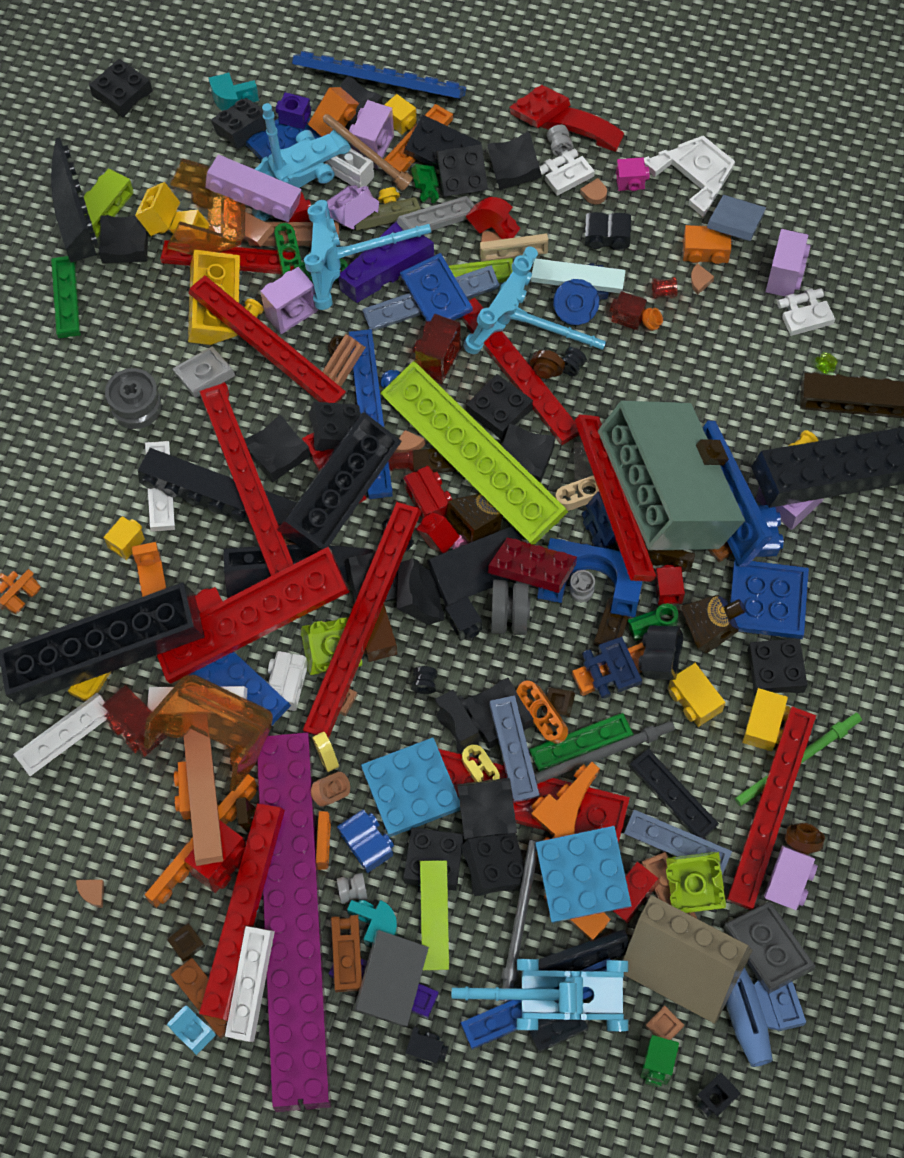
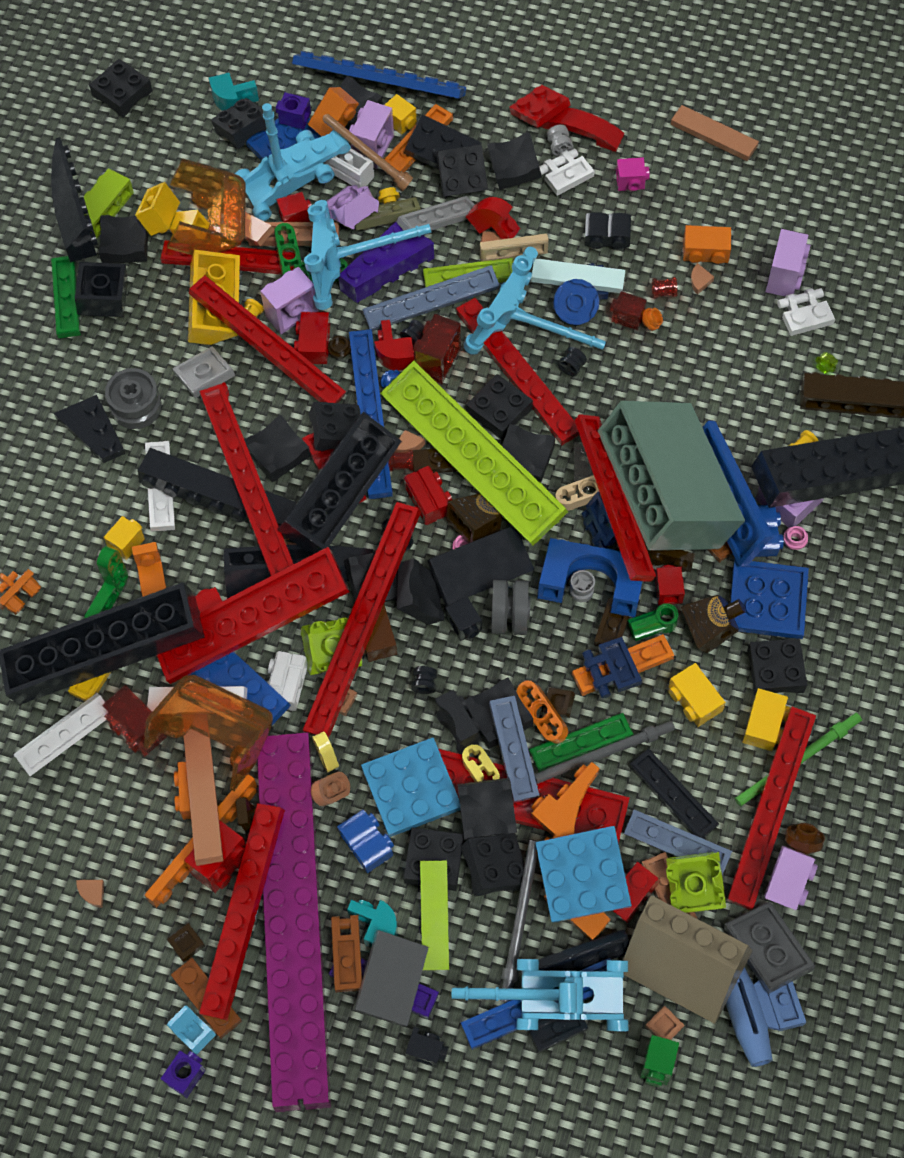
(92, 427): none -> black wing
(101, 289): none -> black brick
(115, 578): none -> green beam
(186, 1085): none -> dark purple brick
(249, 984): white plate -> none
(253, 188): lavender brick -> none
(313, 336): none -> red brick
(323, 840): orange tile -> none
(341, 358): nougat tile -> none
(358, 888): light grey wheel -> none
(393, 353): none -> red brick
(414, 331): none -> black wheel
(426, 180): green plate -> none
(436, 289): blue tile -> none
(437, 532): red brick -> none
(532, 564): dark red plate -> none
(547, 364): reddish brown plate -> none
(594, 192): nougat tile -> none
(661, 652): black brick -> none
(699, 162): white wing -> none
(712, 452): dark brown plate -> none
(714, 133): none -> nougat tile
(723, 1090): black brick -> none
(736, 218): sand blue tile -> none
(795, 531): none -> bright pink plate

